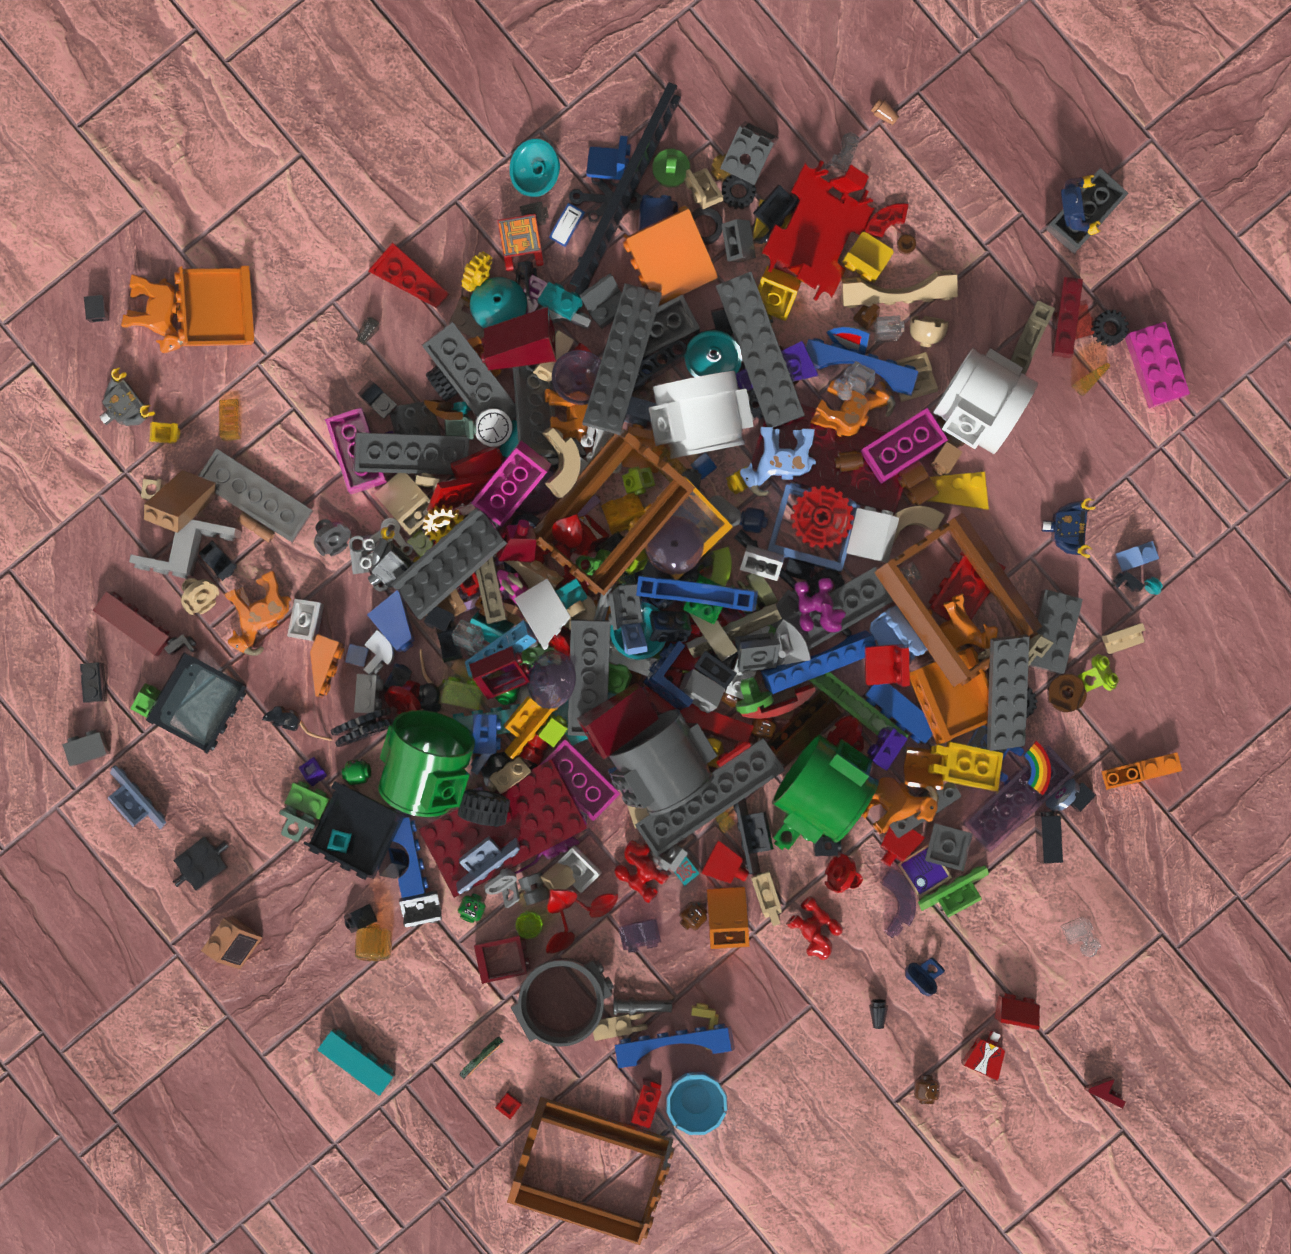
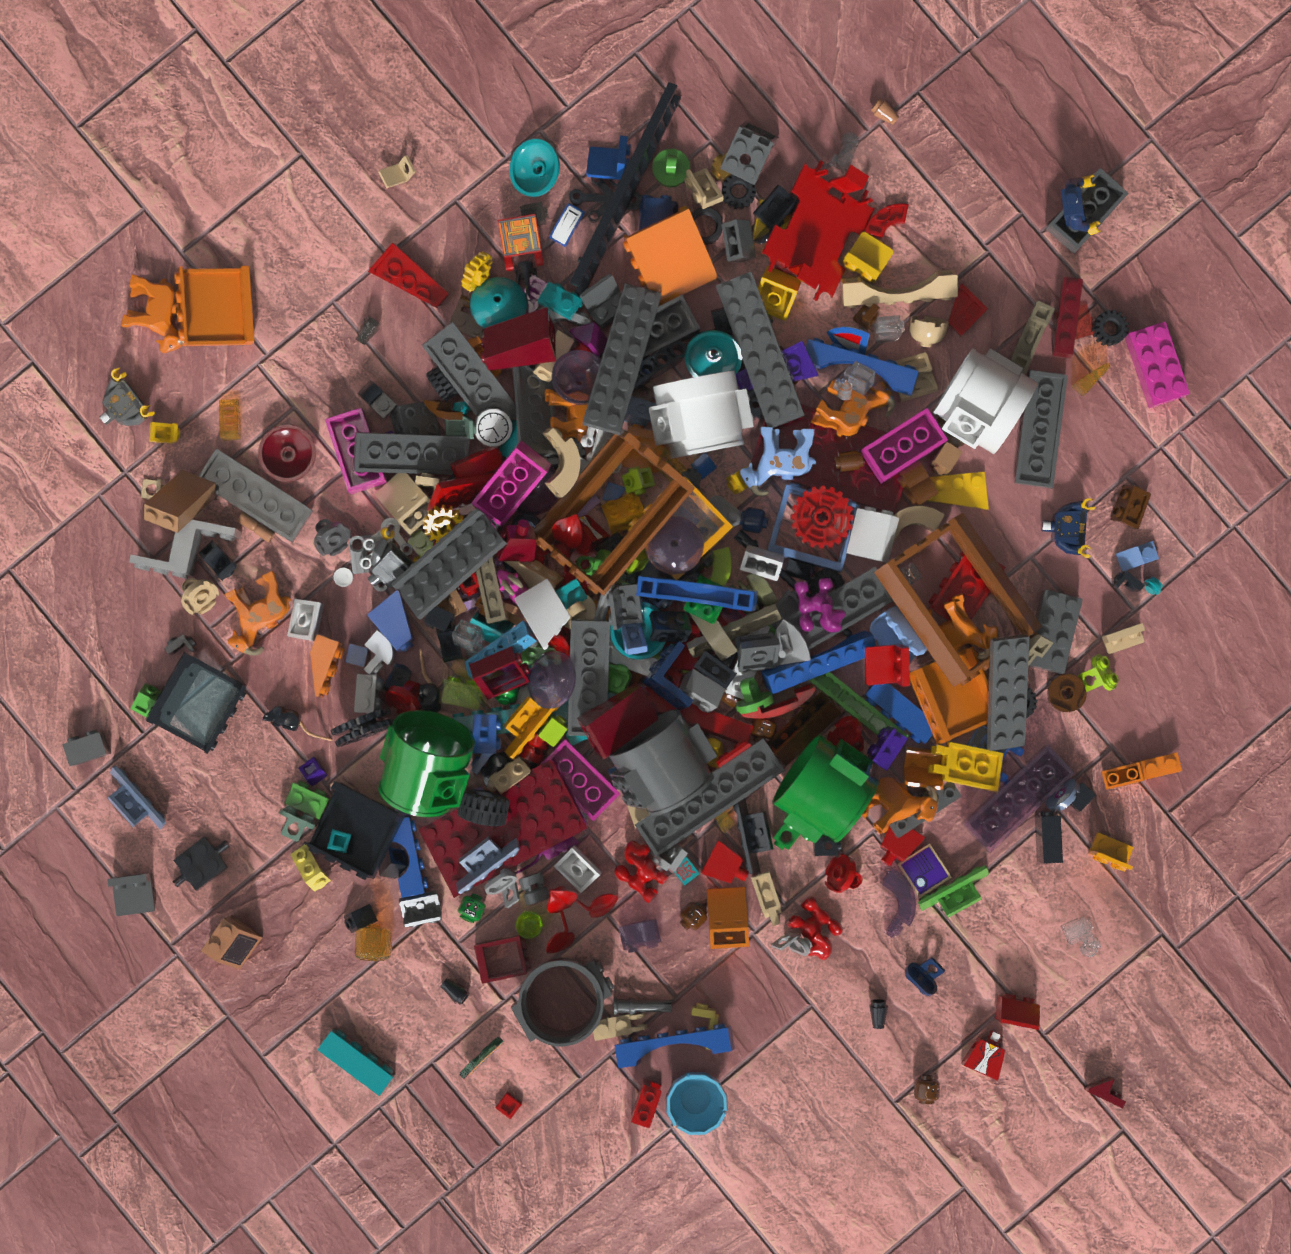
(93, 682): black brick -> none
(95, 309): black panel -> none
(132, 623): dark red brick -> none
(132, 894): none -> dark grey bracket
(275, 446): none -> dark red dish
(309, 868): none -> light yellow bracket
(343, 577): none -> white piece
(356, 771): green head -> none
(397, 173): none -> tan bracket
(455, 991): none -> black cone
(558, 877): tan brick -> none
(579, 1212): dark orange door -> none
(591, 337): none -> magenta slope
(613, 491): none -> blue tile
(794, 942): none -> light grey bracket
(906, 244): reddish brown tile -> none
(949, 847): dark grey bracket -> none
(965, 311): none -> red wing
(1039, 768): tile -> none
(1041, 431): none -> dark grey plate
(1110, 850): none -> light orange bracket
(1130, 506): none -> reddish brown bracket

